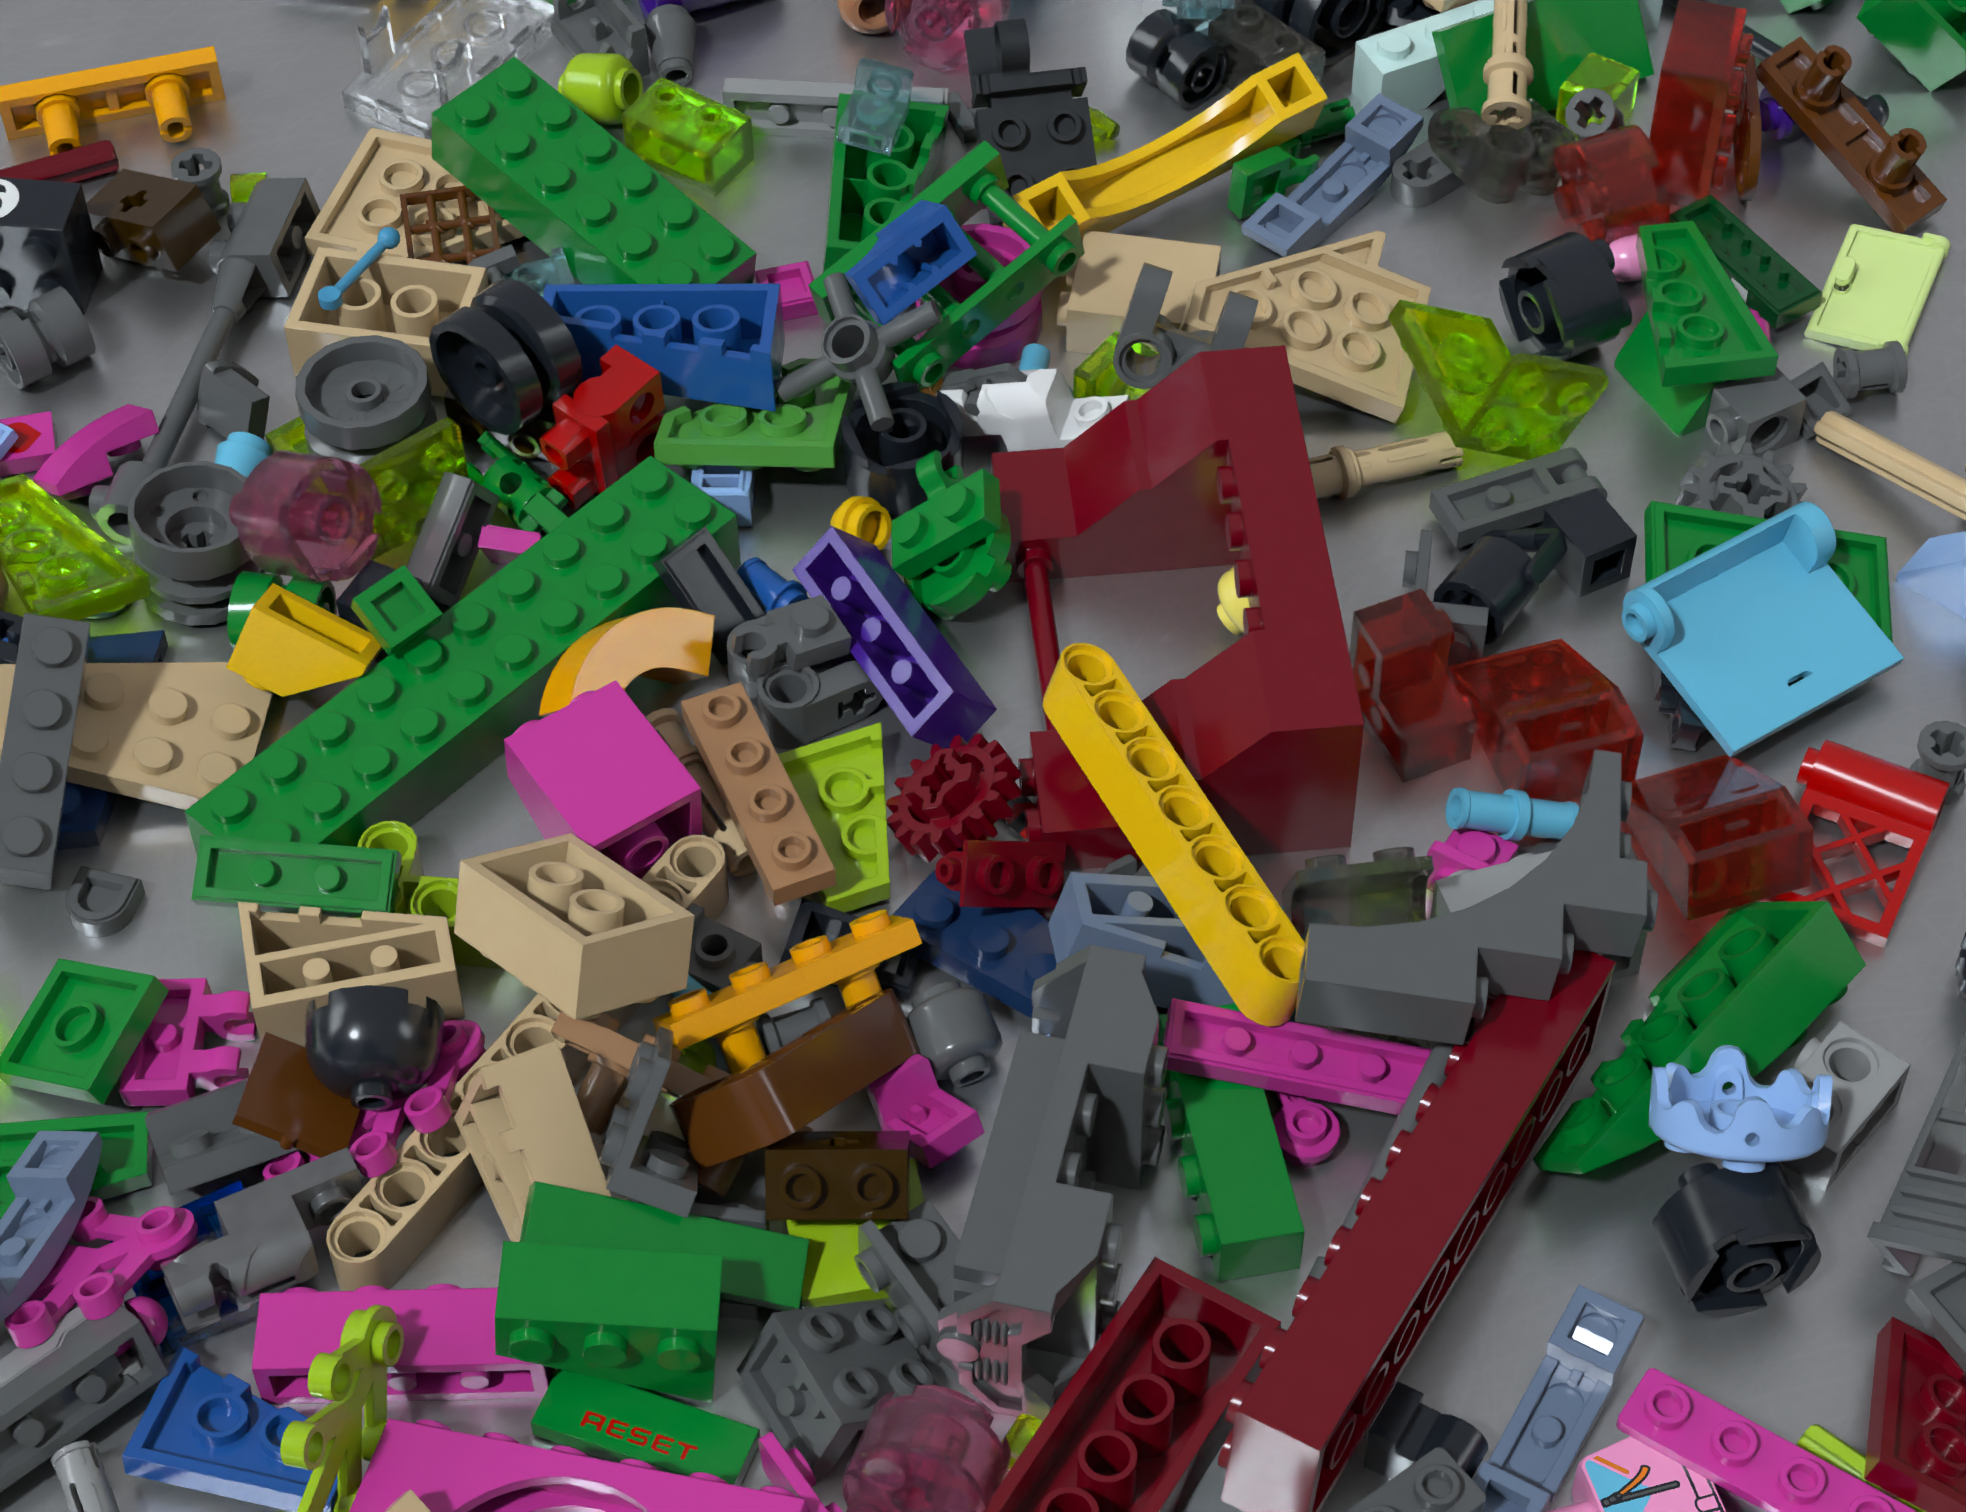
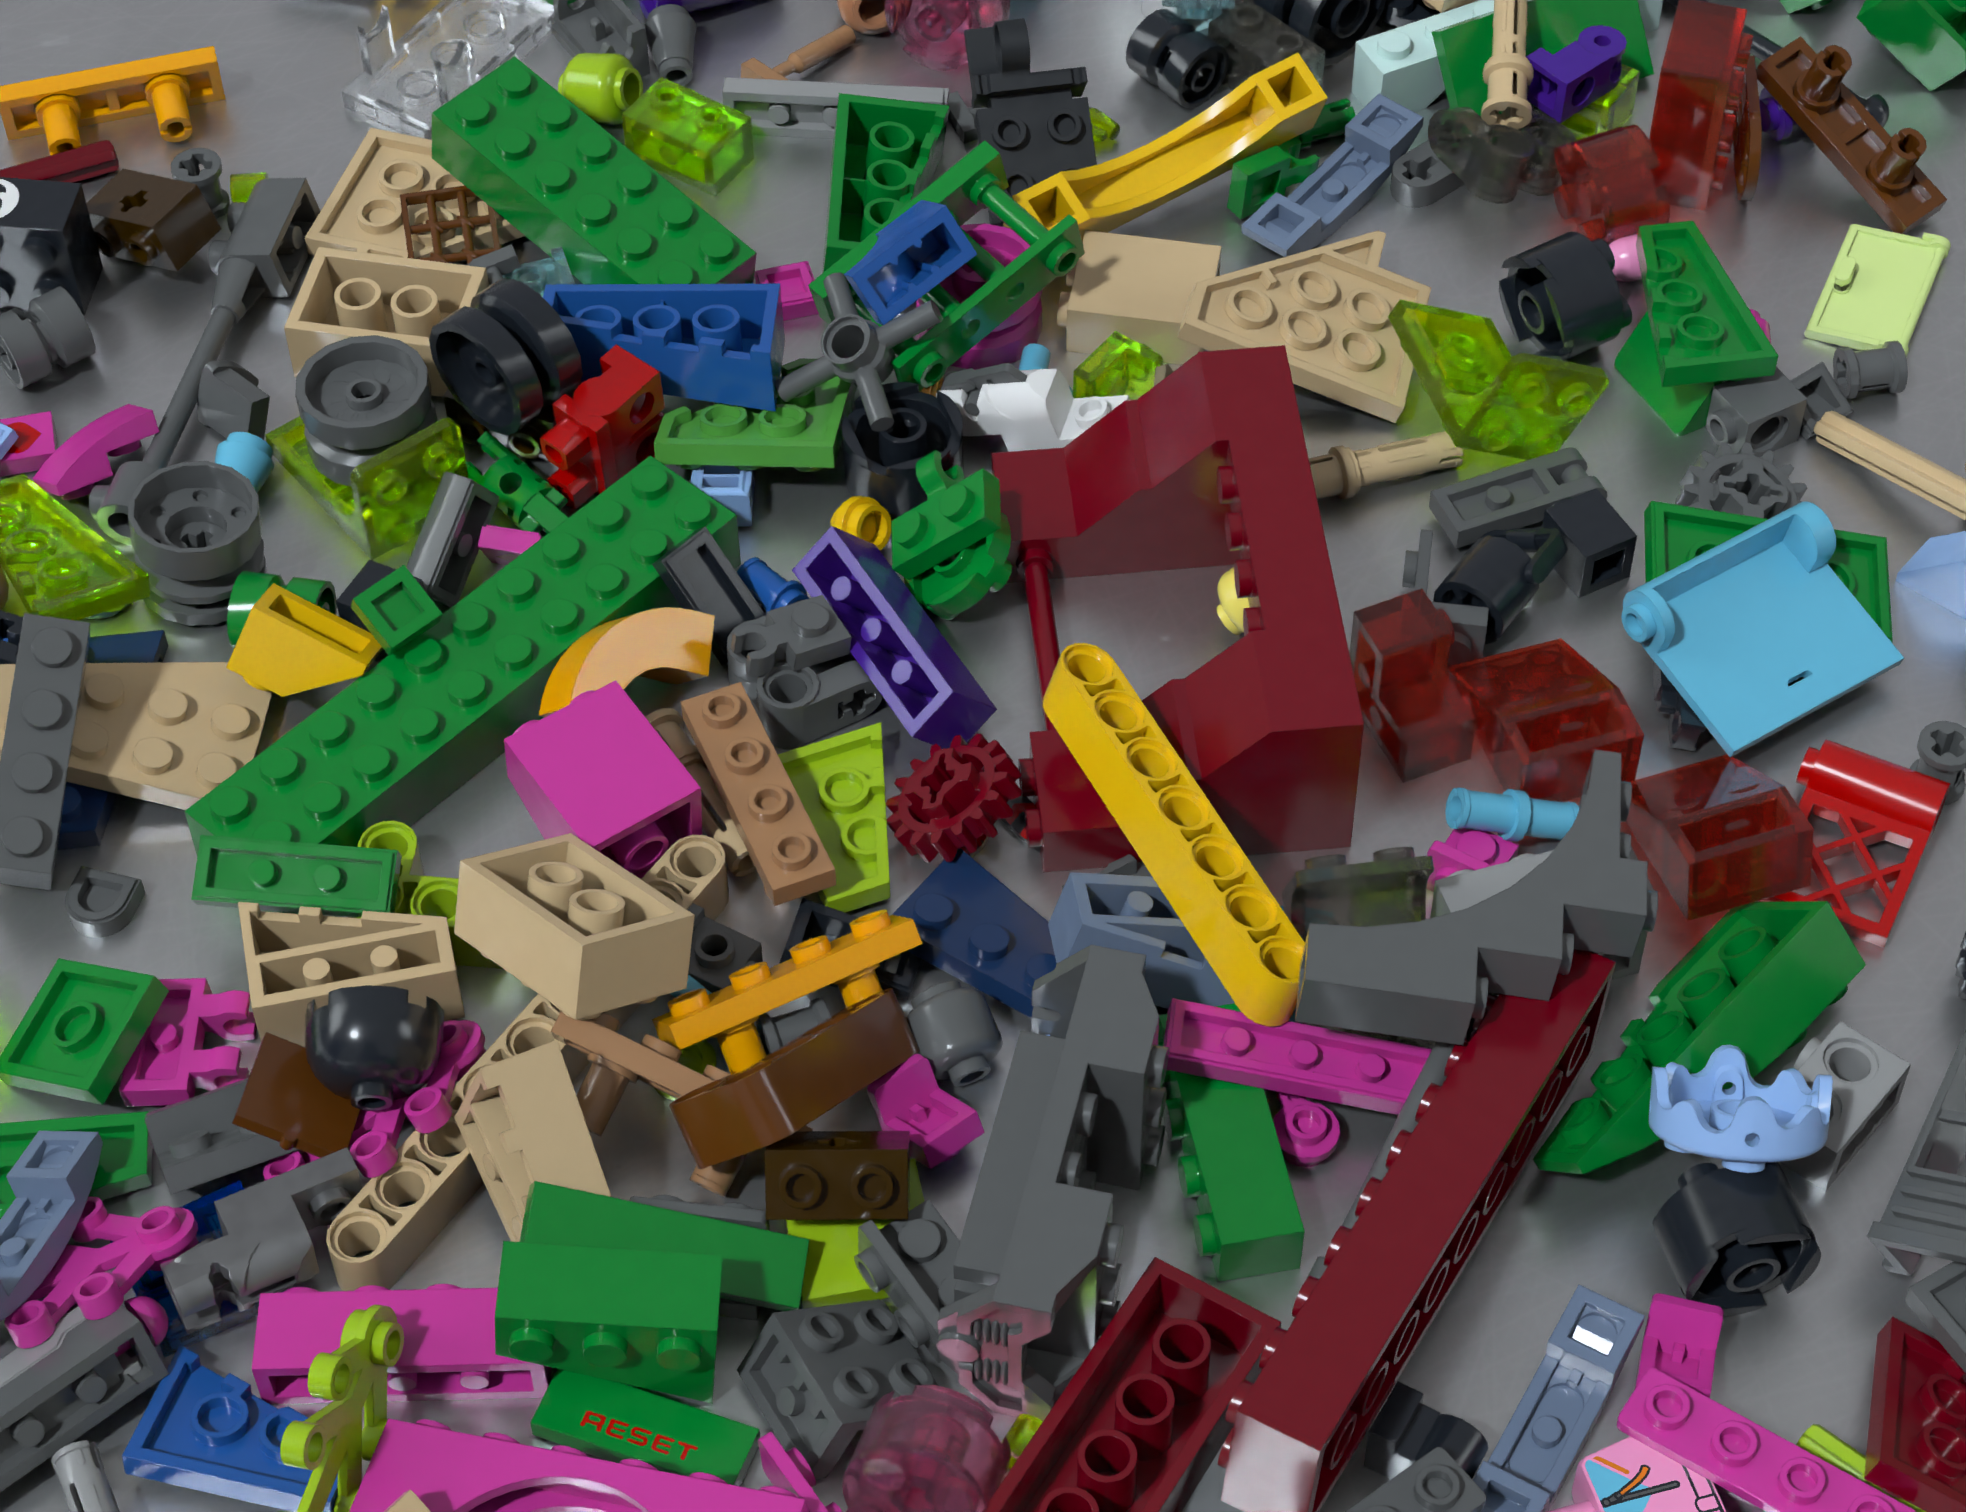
(307, 516): clear pink brick -> none
(331, 296): dark azure hinge -> none
(652, 1167): dark grey bracket -> none
(802, 58): none -> medium nougat piece
(876, 106): clear light blue bracket -> none
(1005, 873): dark red hinge -> none
(1175, 347): dark grey piece -> none
(1577, 72): none -> dark purple leg
(1592, 103): dark grey bush -> none
(1681, 1341): none -> dark pink bracket
(1754, 267): dark green plate -> none

